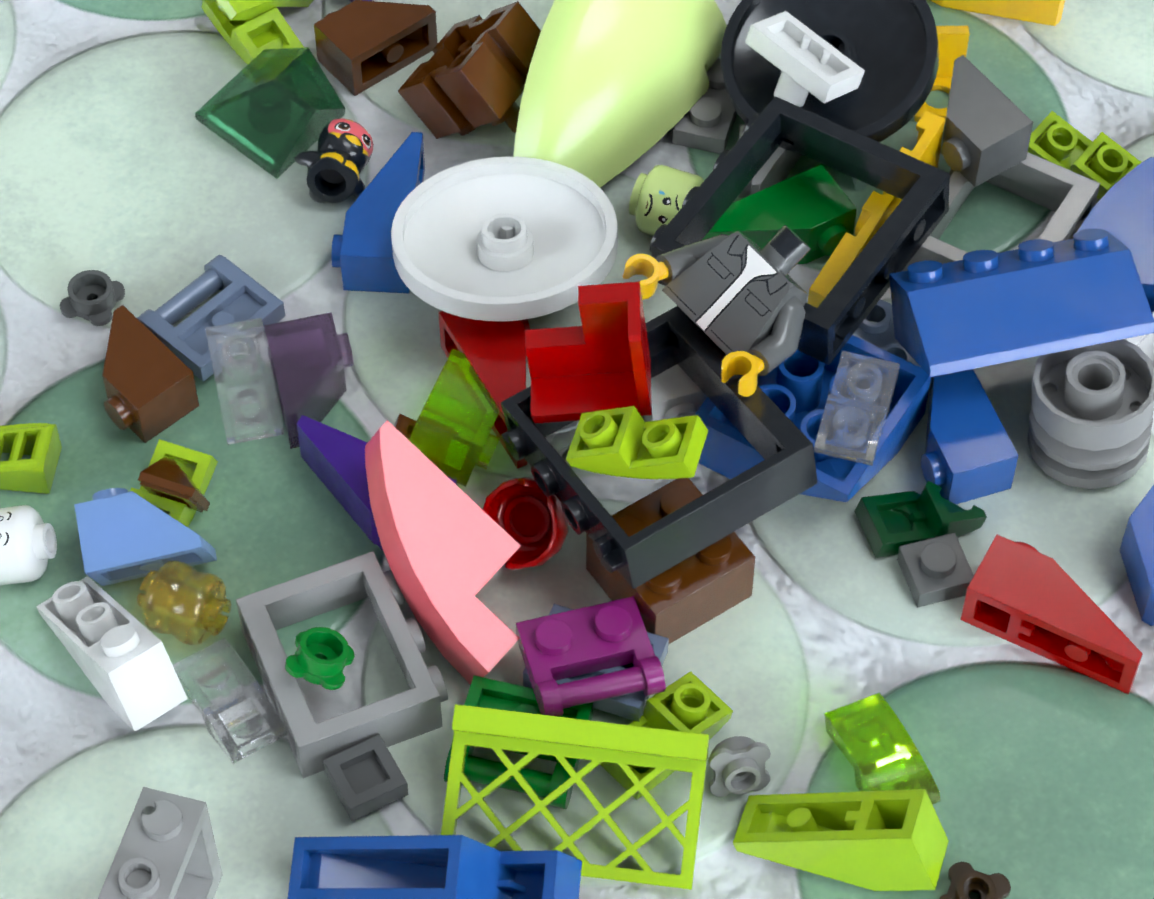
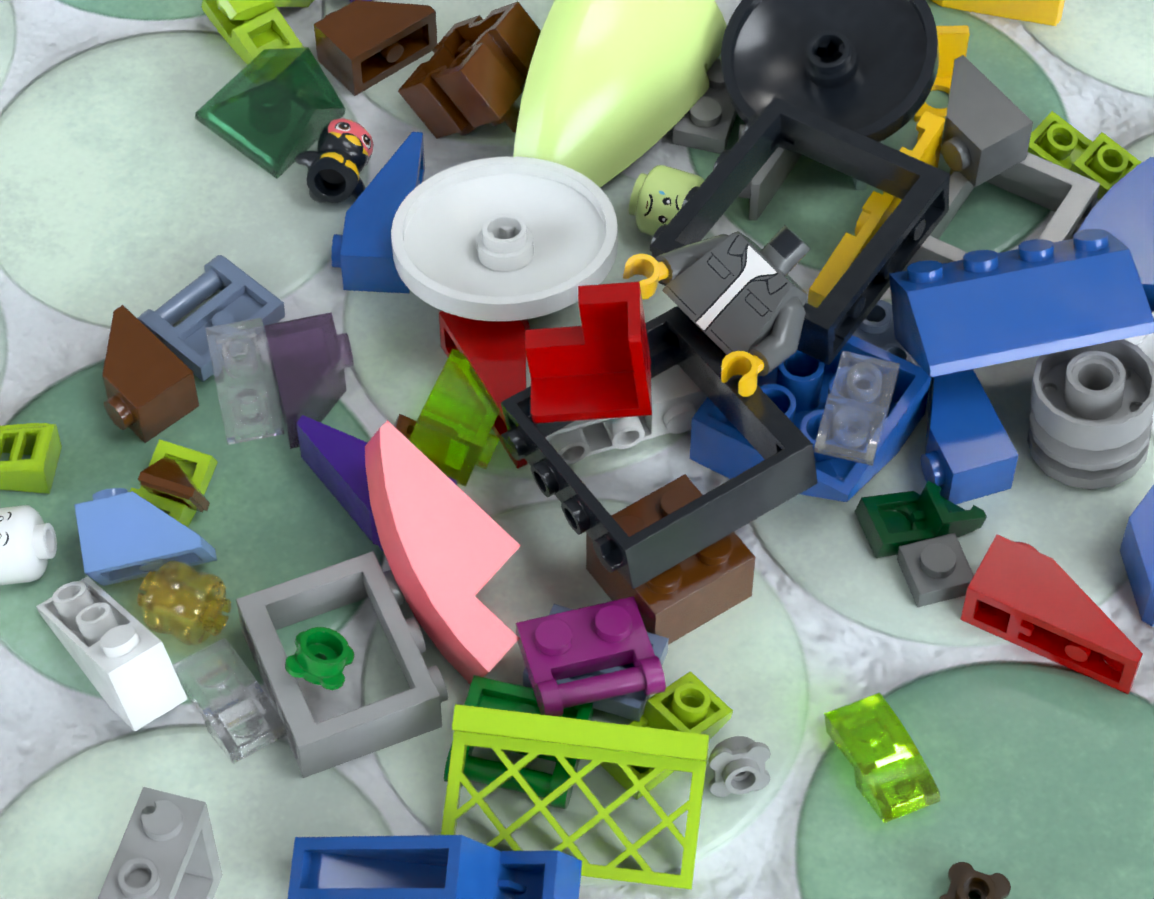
(89, 286): dark grey plate -> none
(365, 777): dark grey plate -> none
(529, 519): red hair -> none
(627, 446): lime slope -> none
(804, 59): white tile -> none
(805, 203): green slope -> none
(854, 837): lime slope -> none

